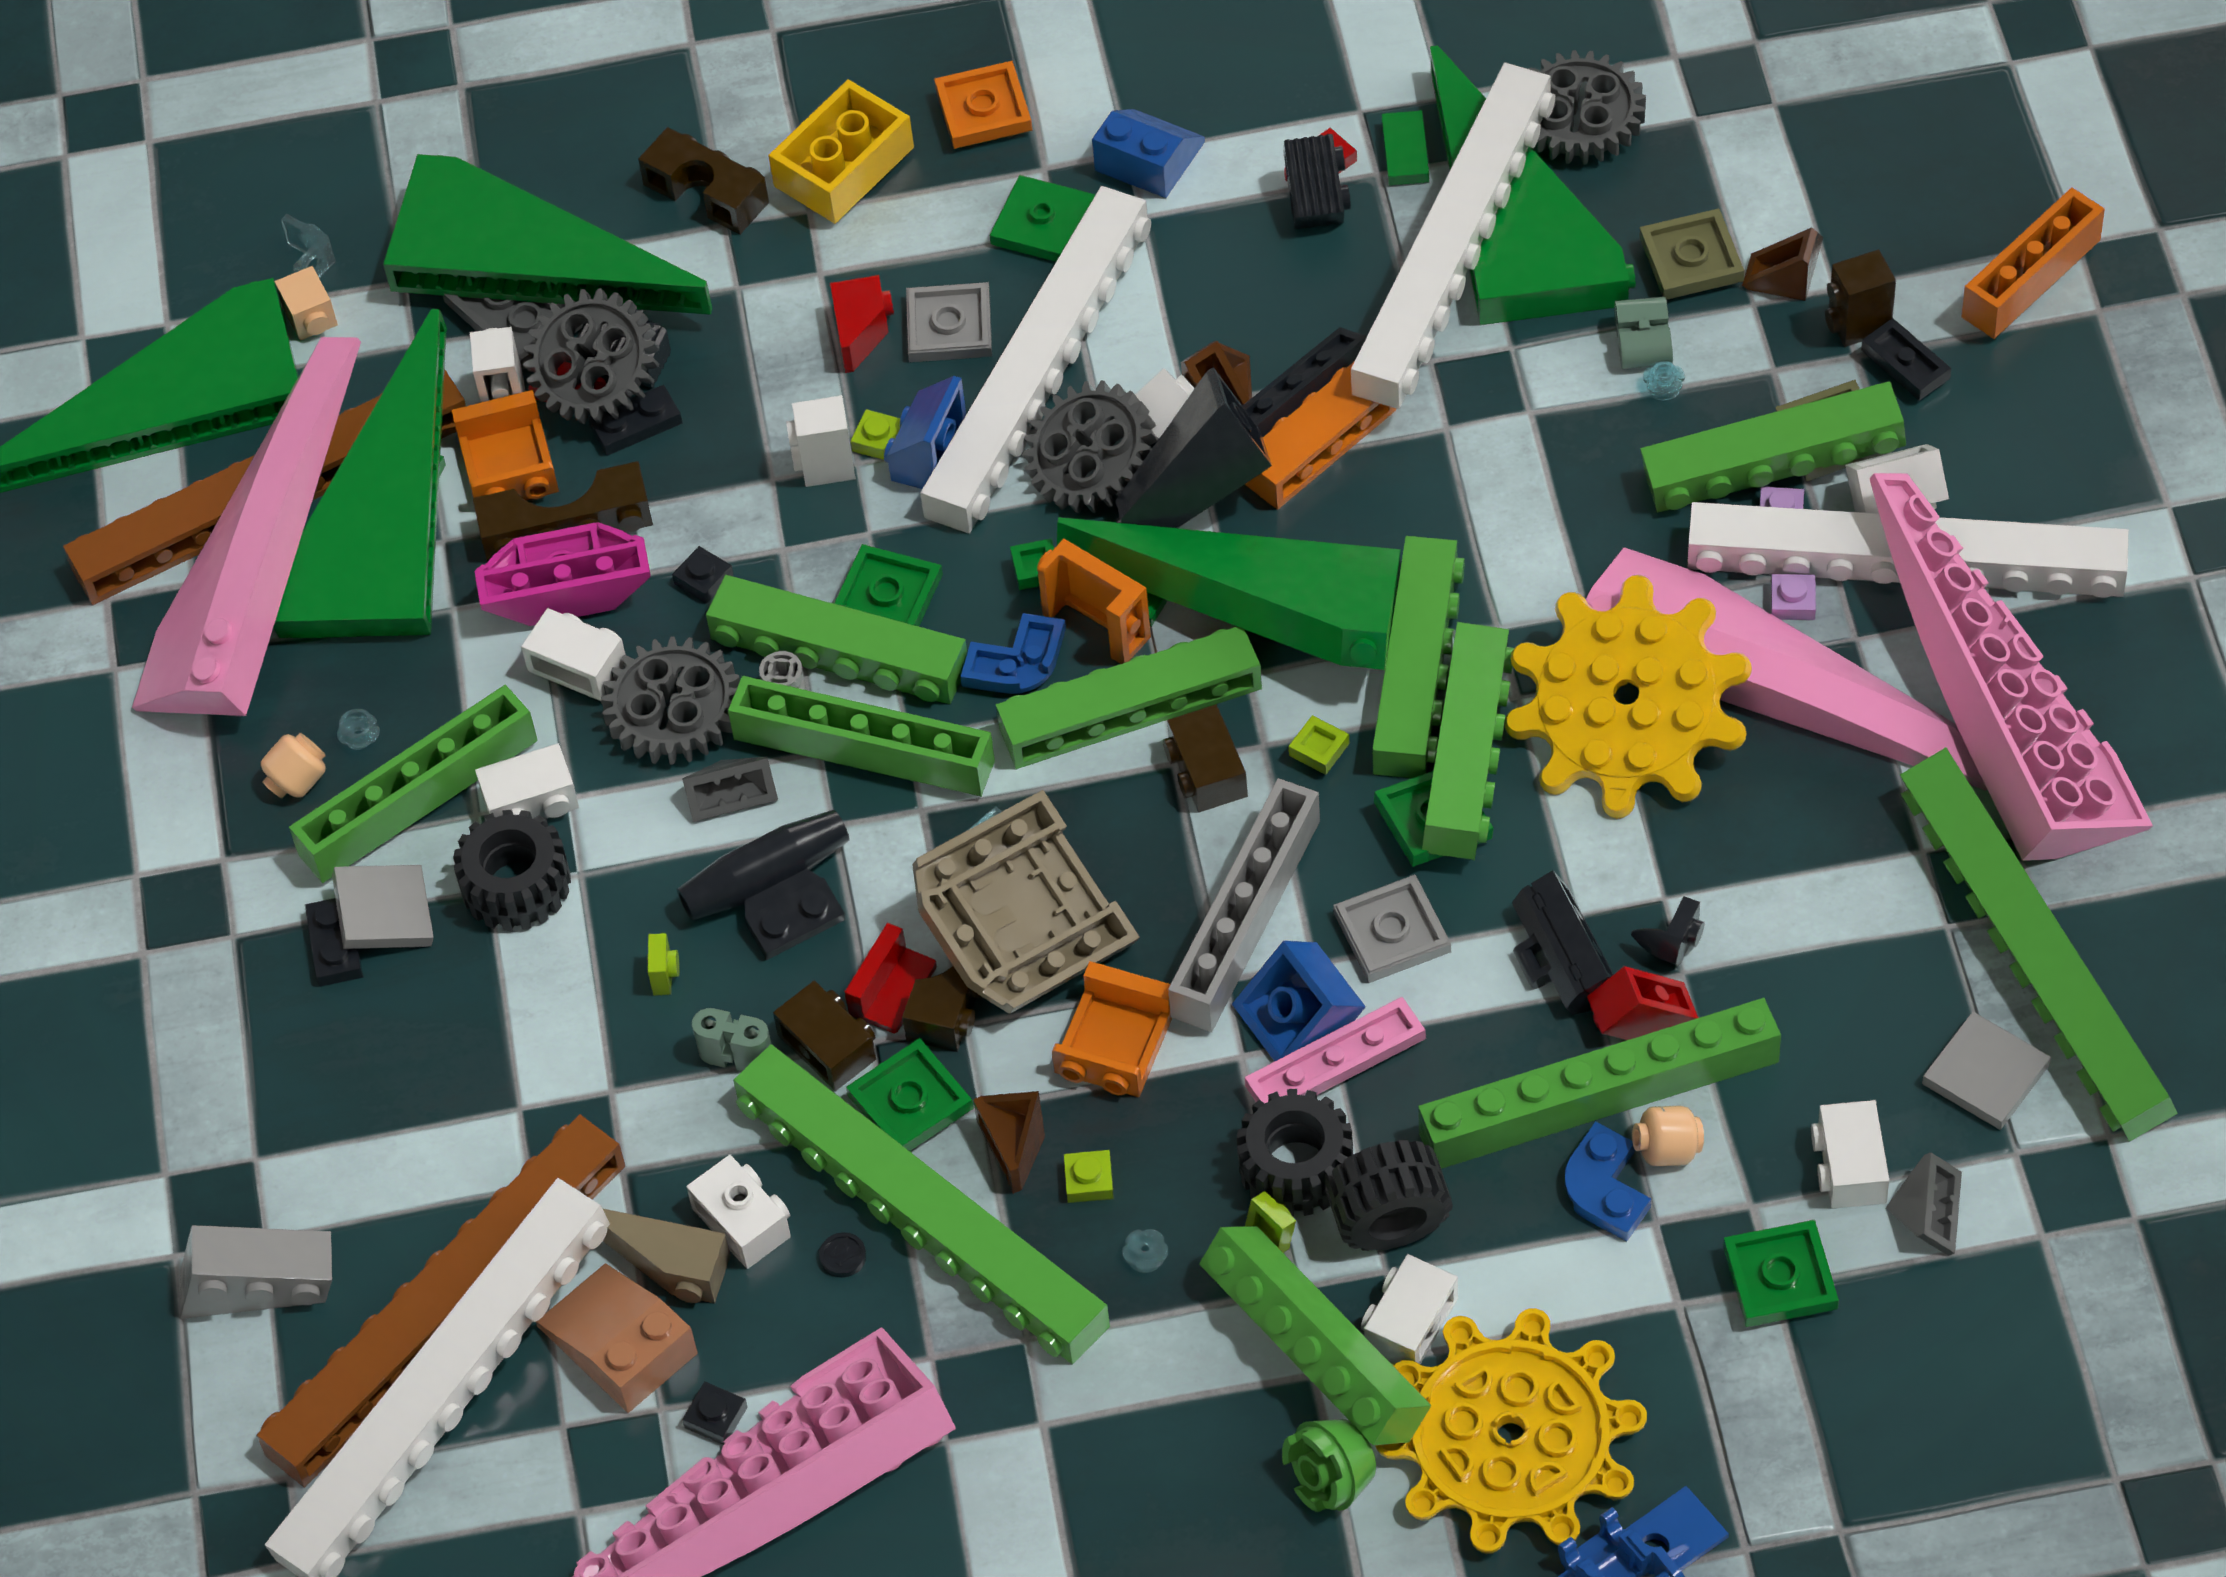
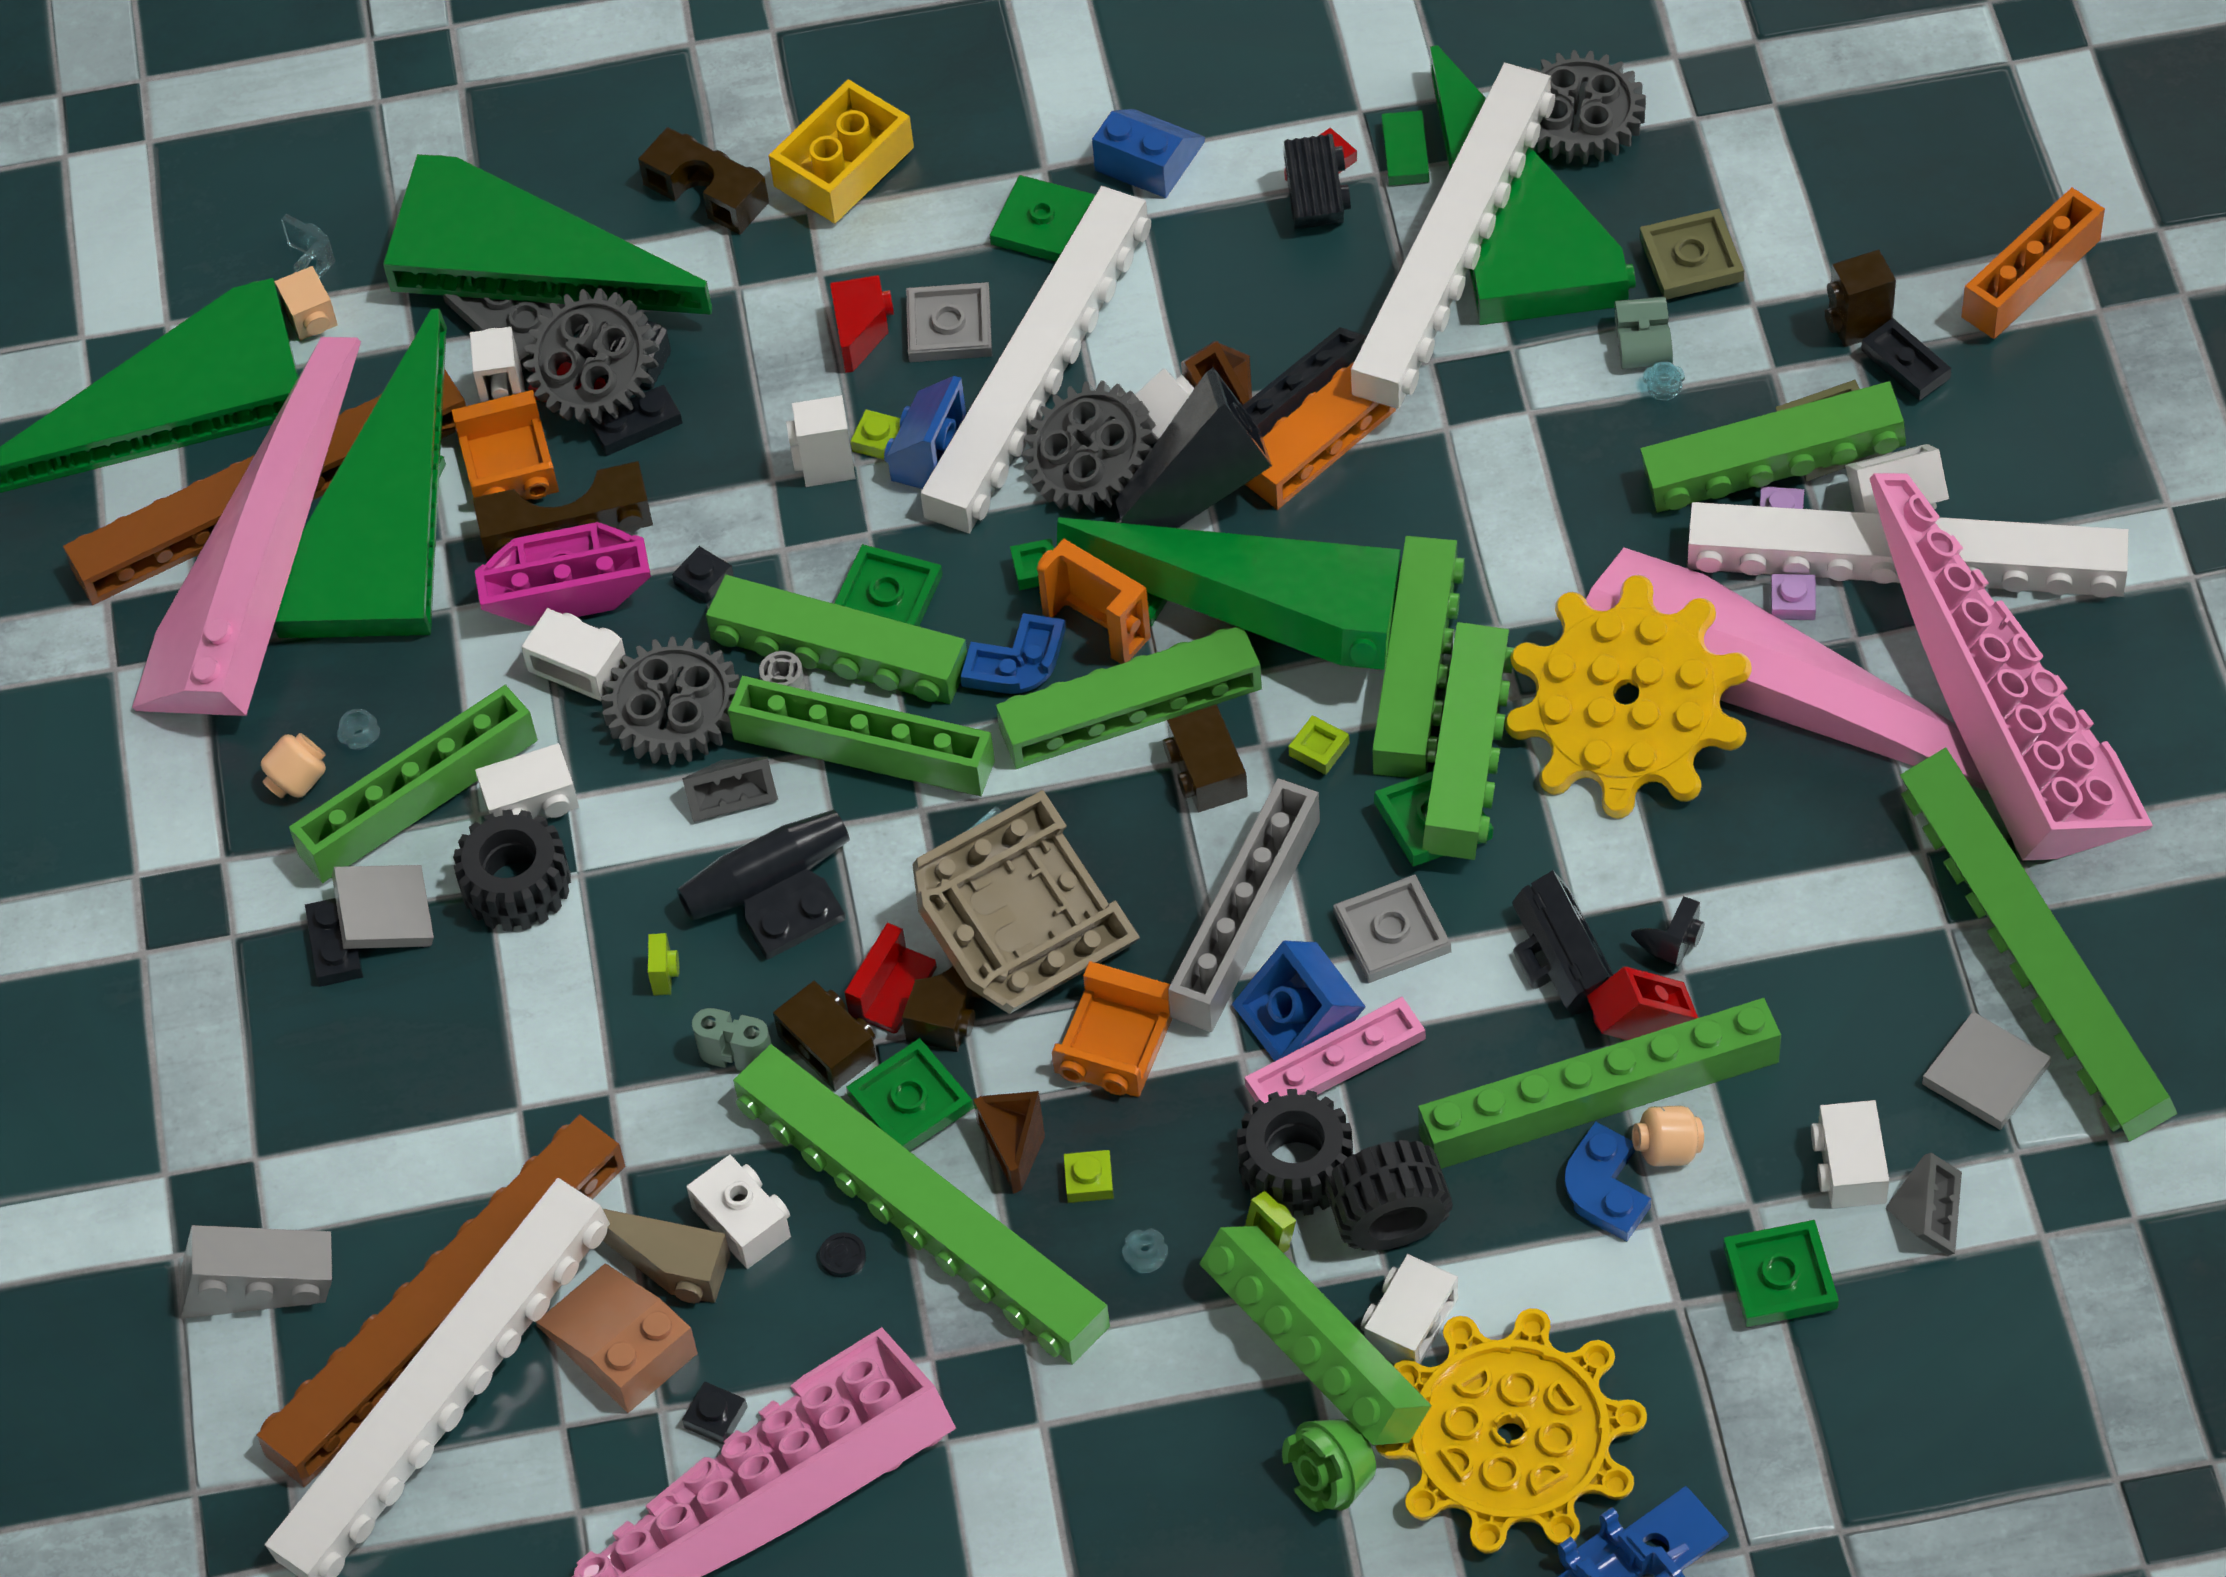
(983, 104): orange plate -> none
(1785, 266): reddish brown slope -> none

